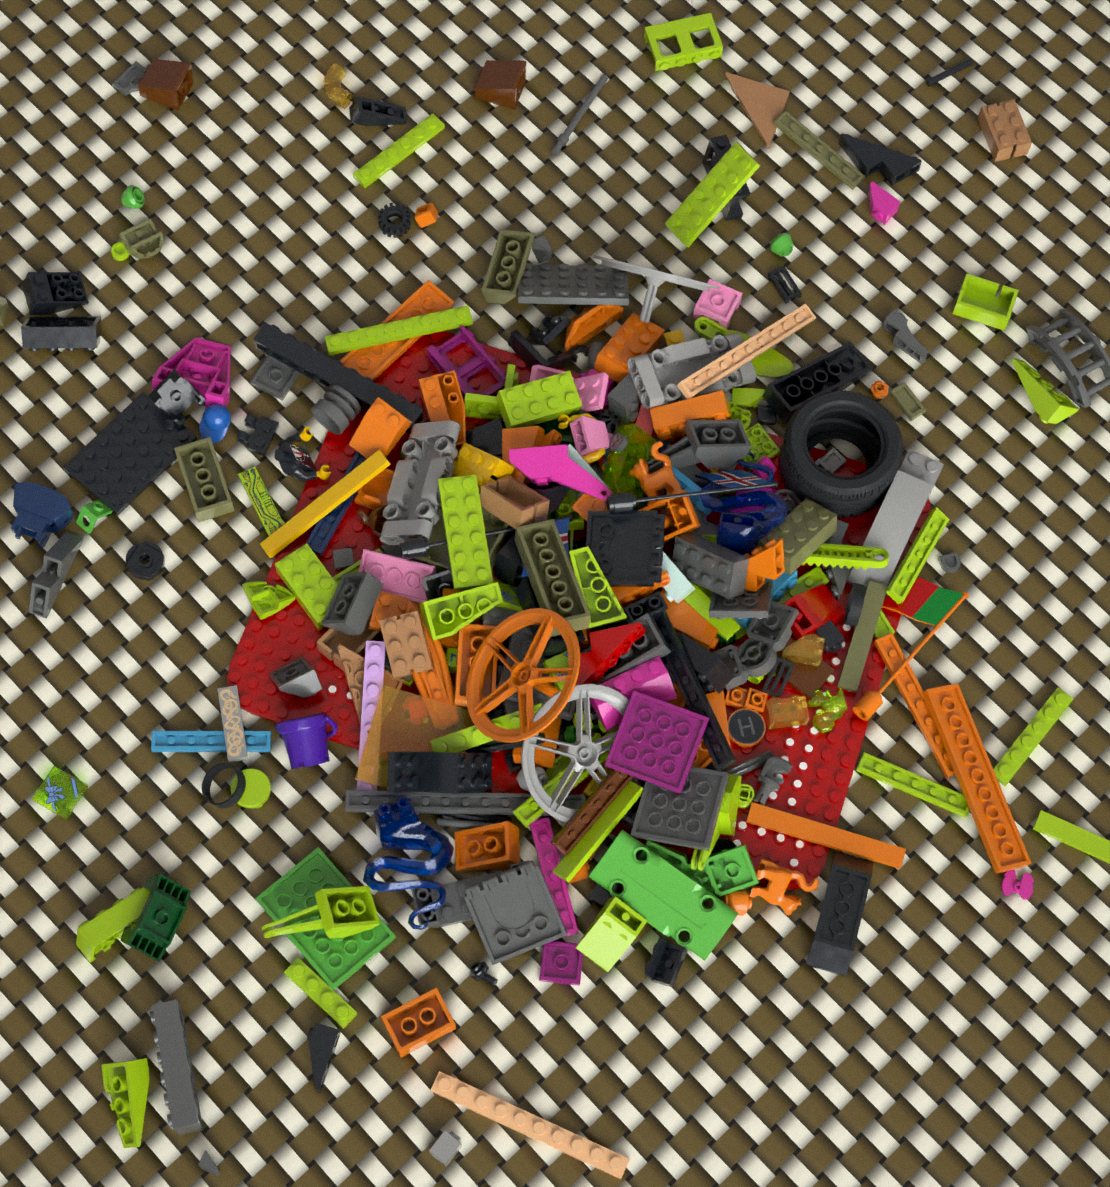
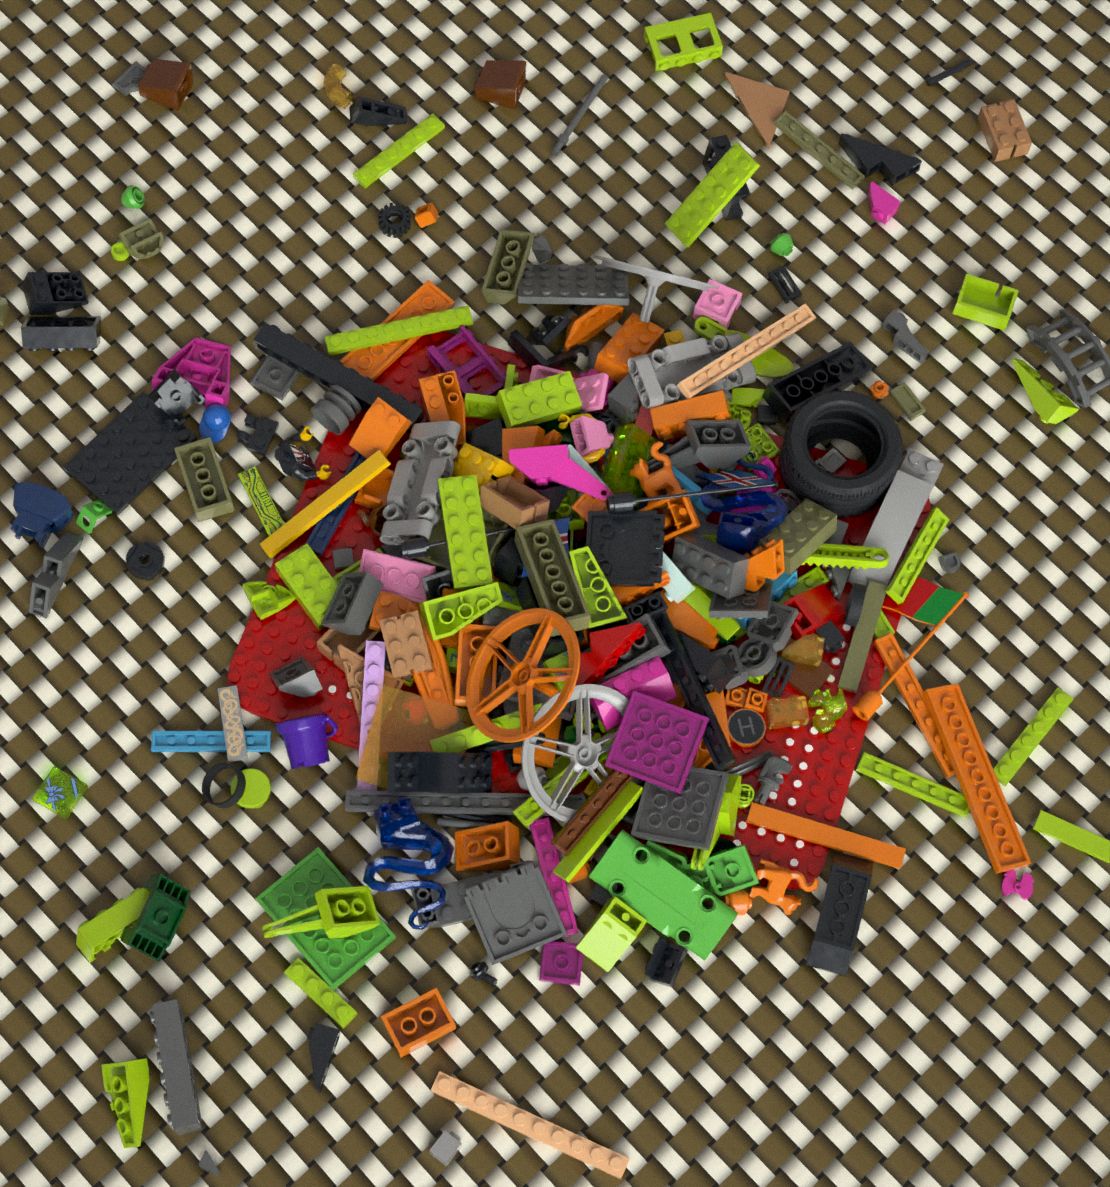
(618, 442): dark grey tile -> none

